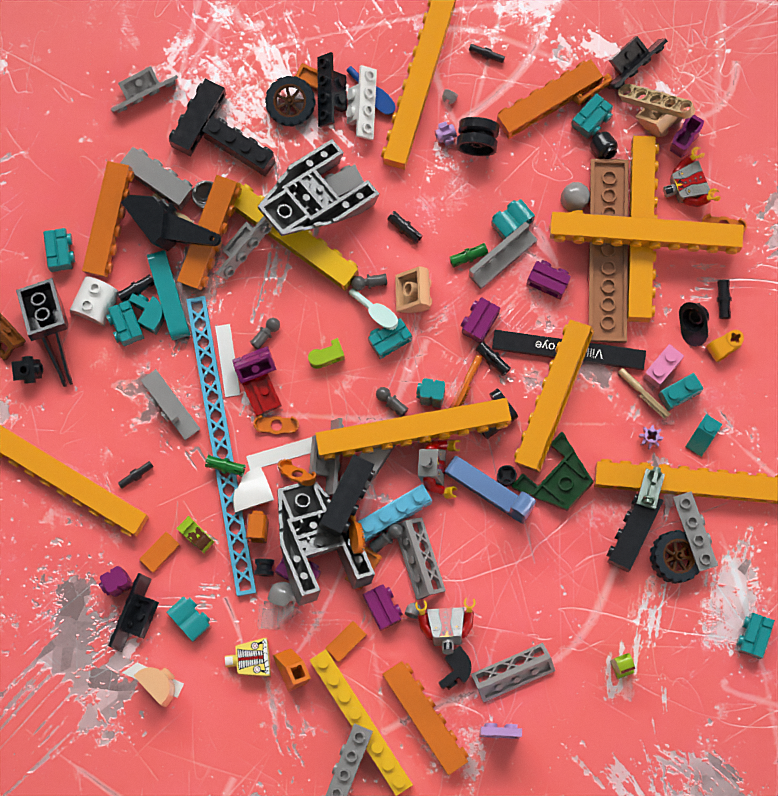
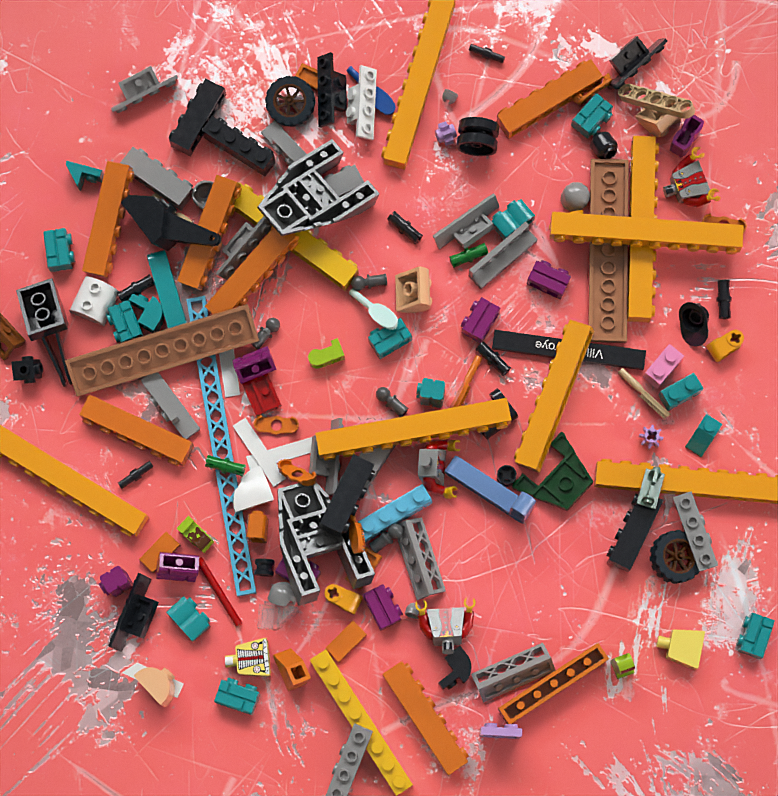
(80, 172): none -> teal slope
(136, 430): none -> orange brick
(162, 350): none -> nougat plate
(177, 567): none -> magenta brick
(219, 592): none -> red bar
(237, 697): none -> teal brick
(252, 272): none -> orange brick
(259, 451): none -> white sticker
(283, 143): none -> light grey bracket
(346, 600): none -> light orange piece
(470, 225): none -> light grey bracket
(553, 684): none -> orange brick
(683, 647): none -> light yellow torso

